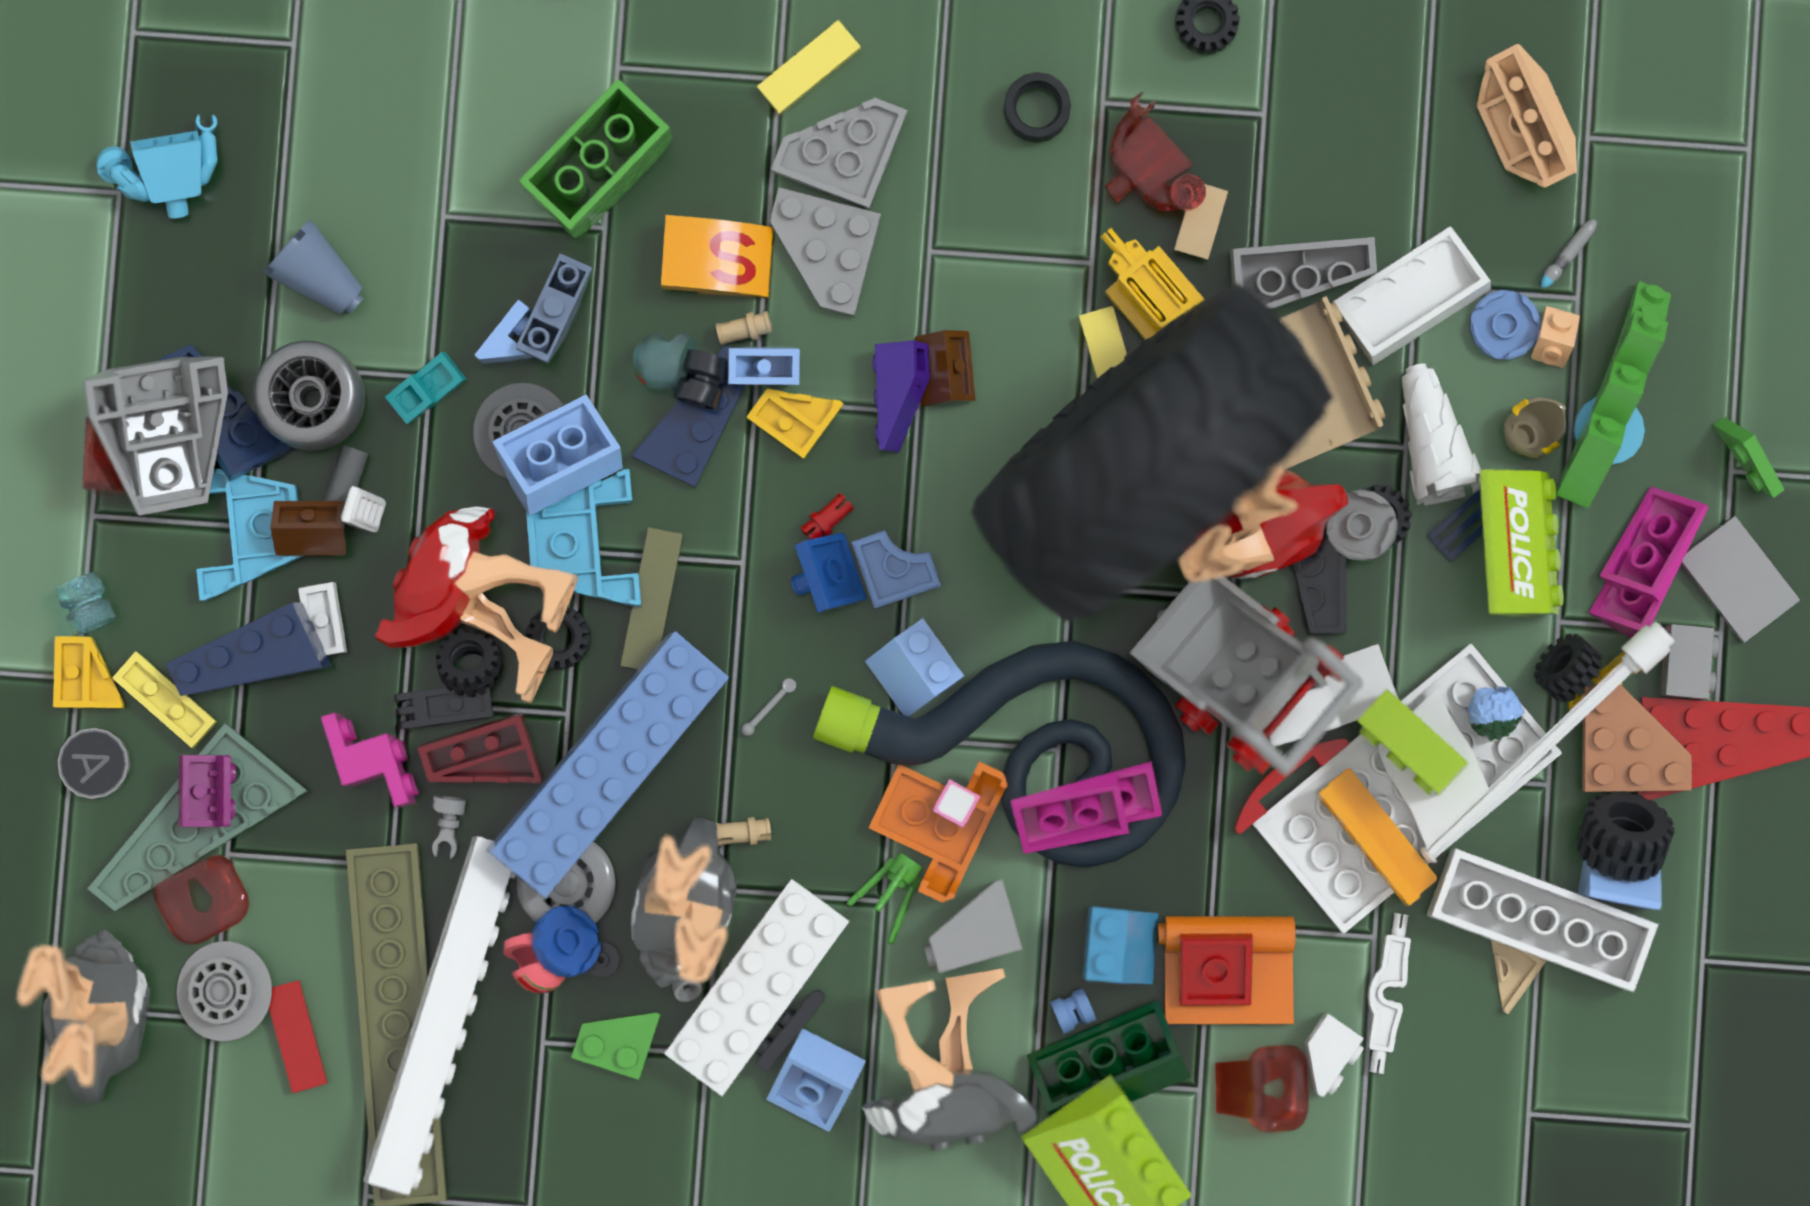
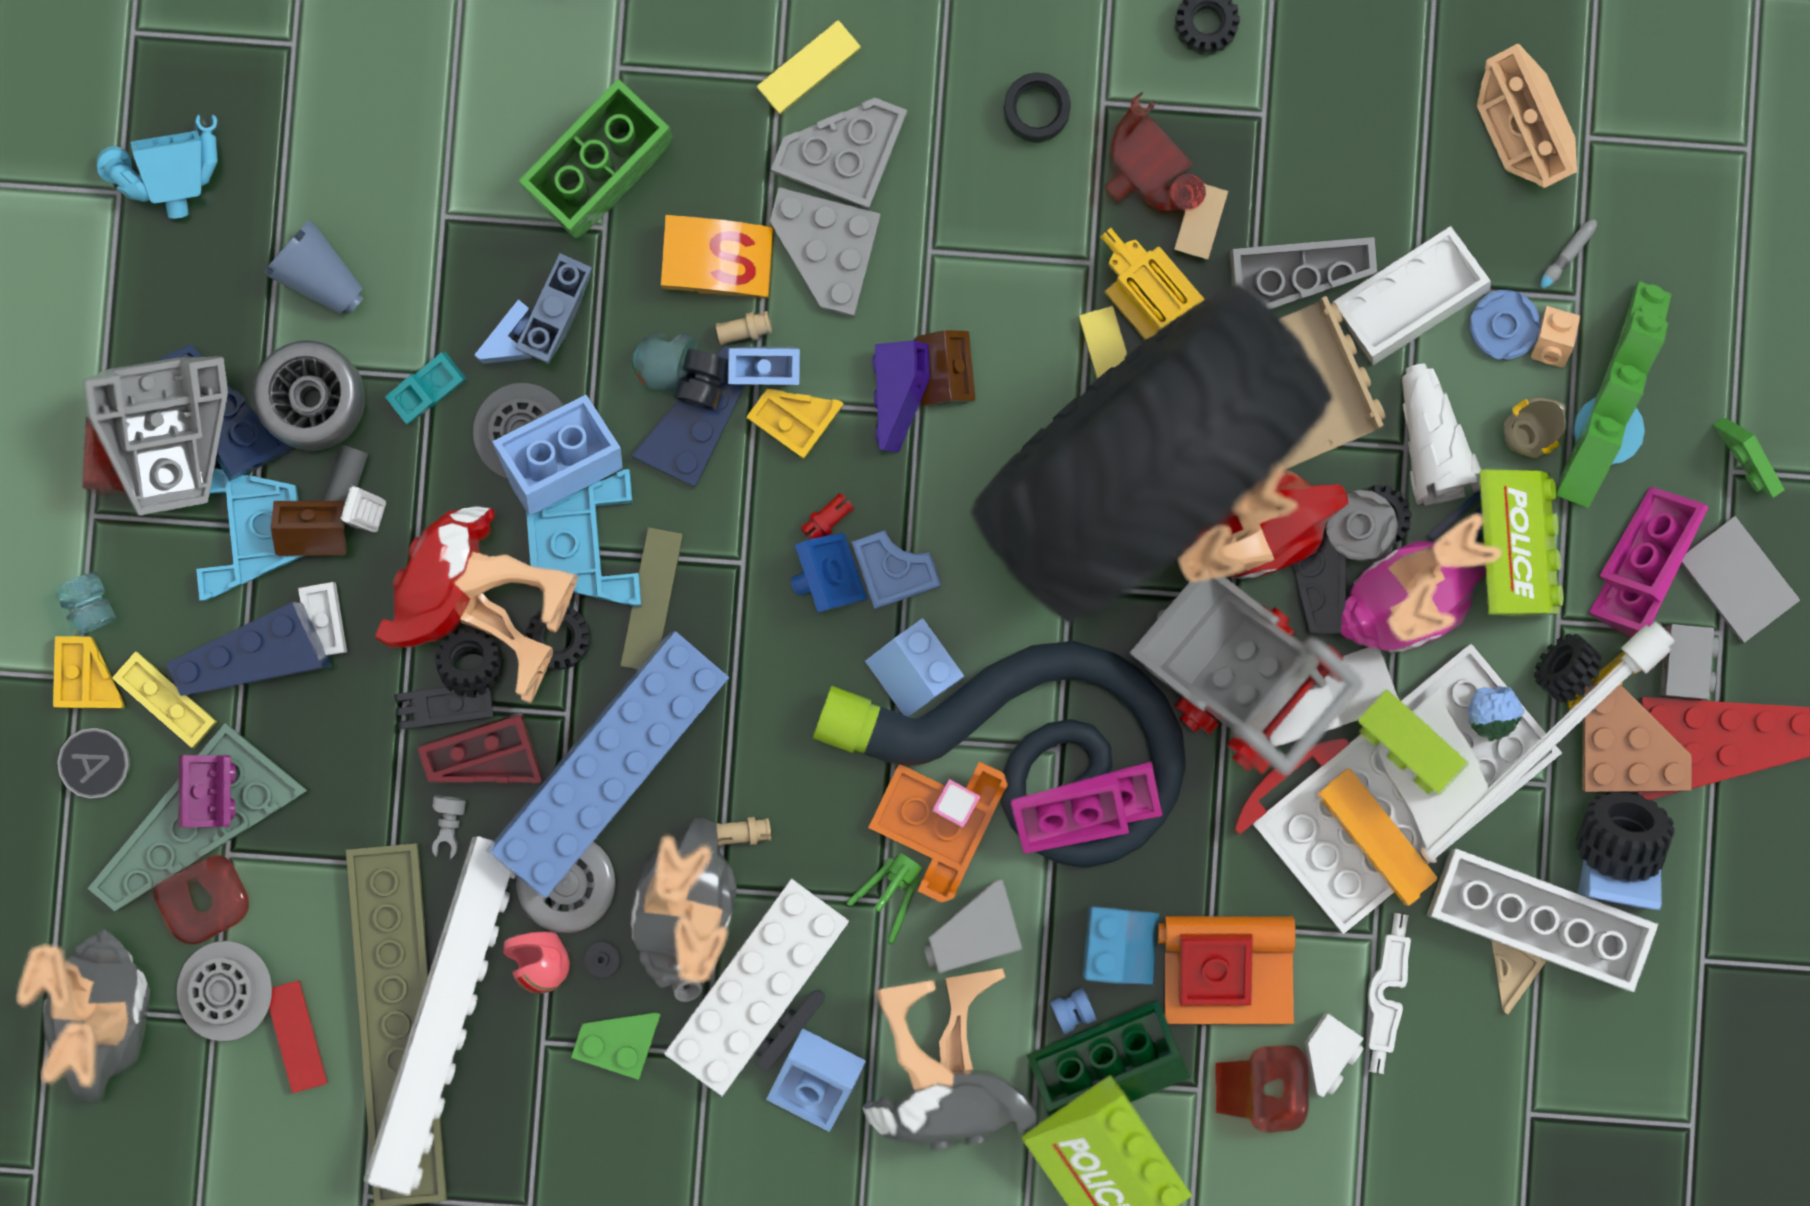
(370, 759): dark pink bracket -> none
(566, 941): blue tile -> none
(788, 686): light grey hinge -> none
(1417, 591): none -> animal

